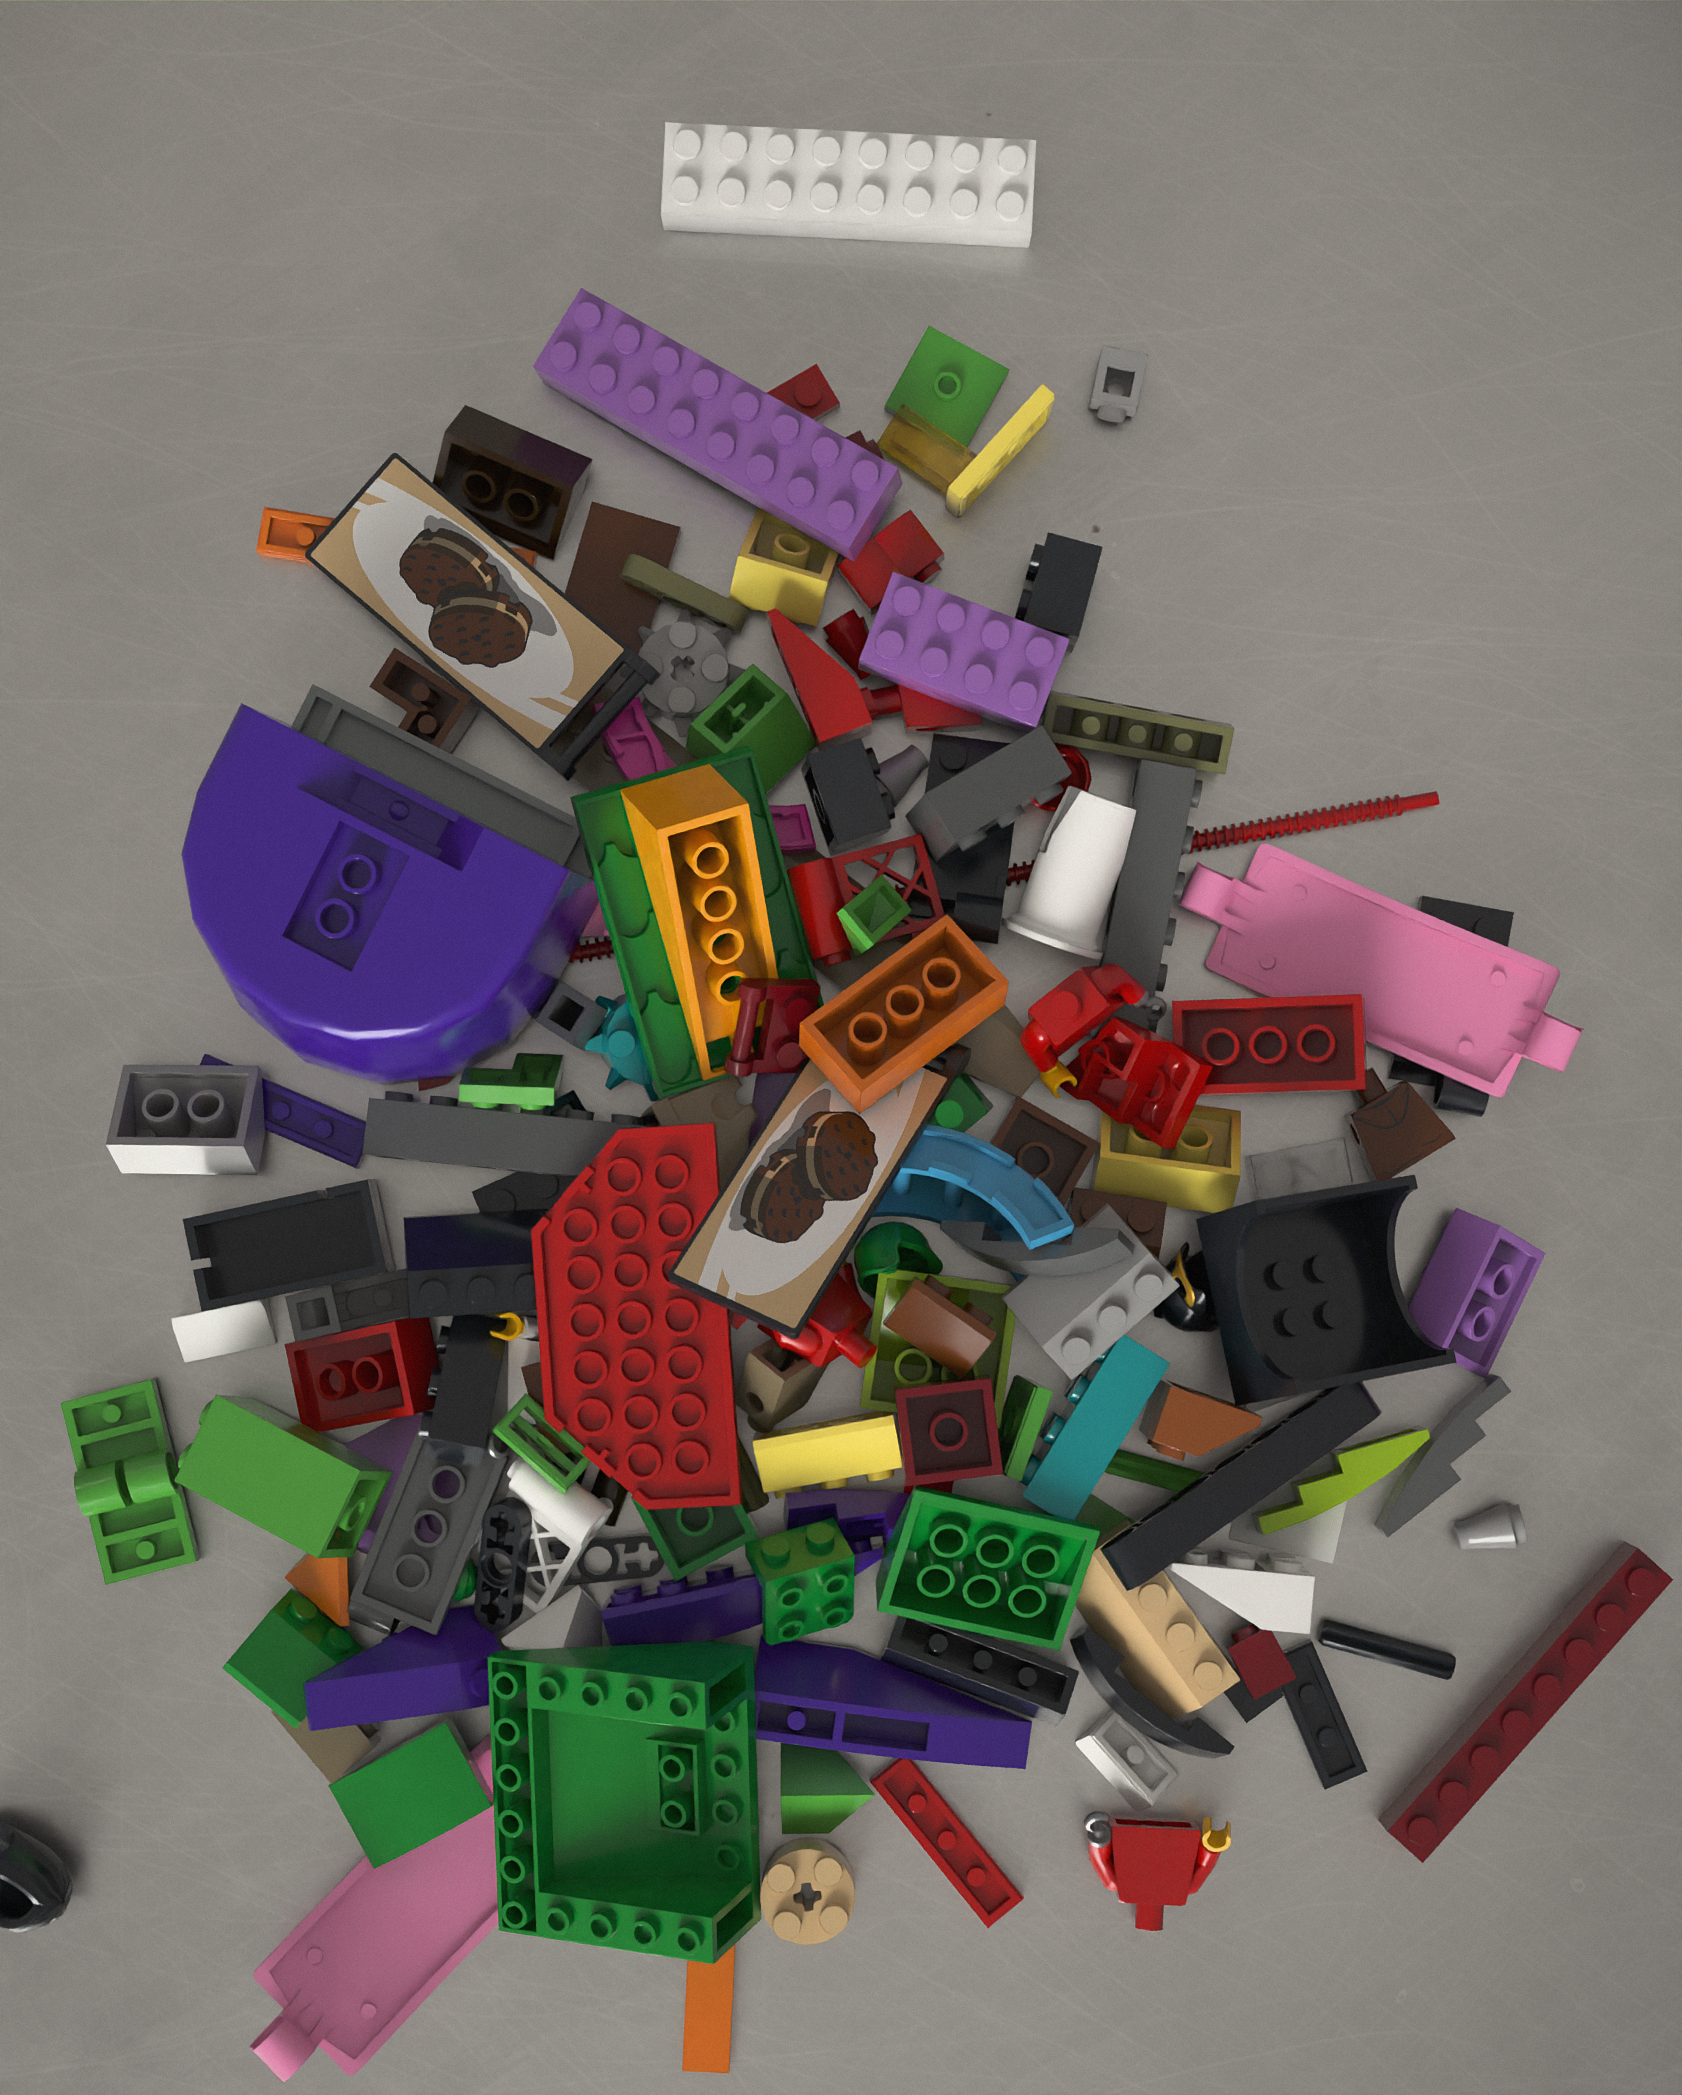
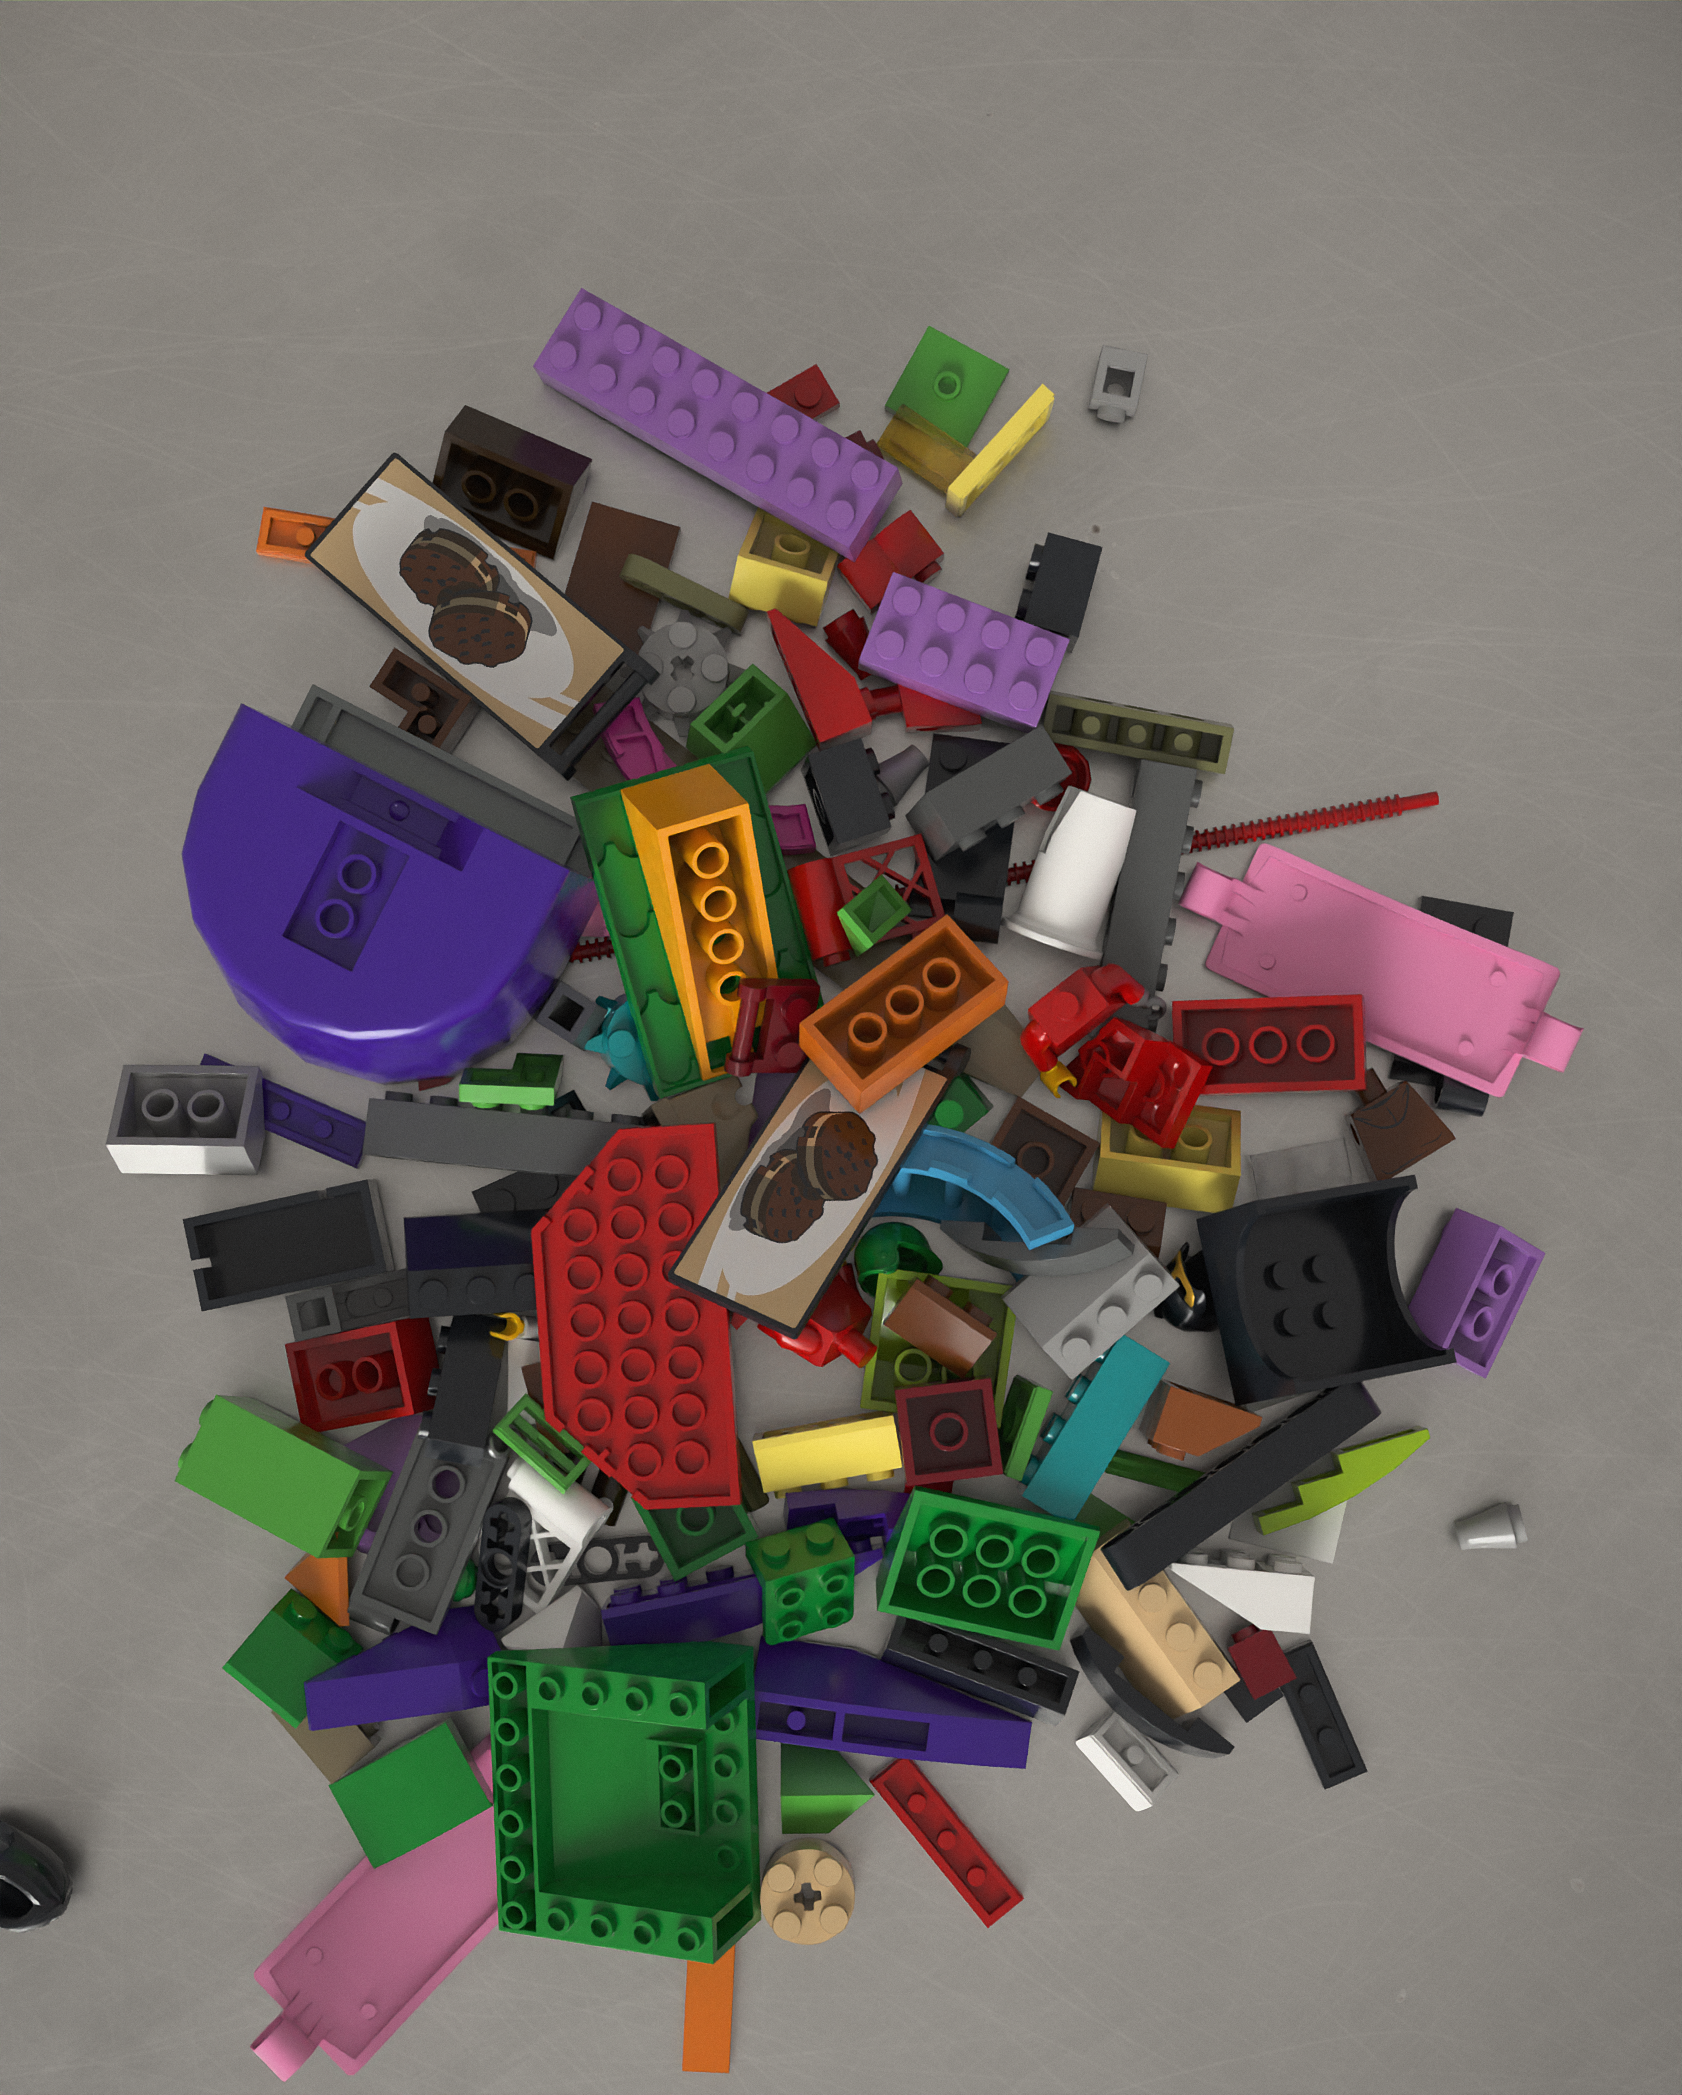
(129, 1481): bright green plate -> none
(224, 1330): white slope -> none
(771, 1389): dark tan torso -> none
(848, 185): white brick -> none
(1153, 1860): red torso -> none
(1386, 1649): black axle -> none
(1430, 1470): dark grey slope -> none
(1524, 1700): dark red brick -> none

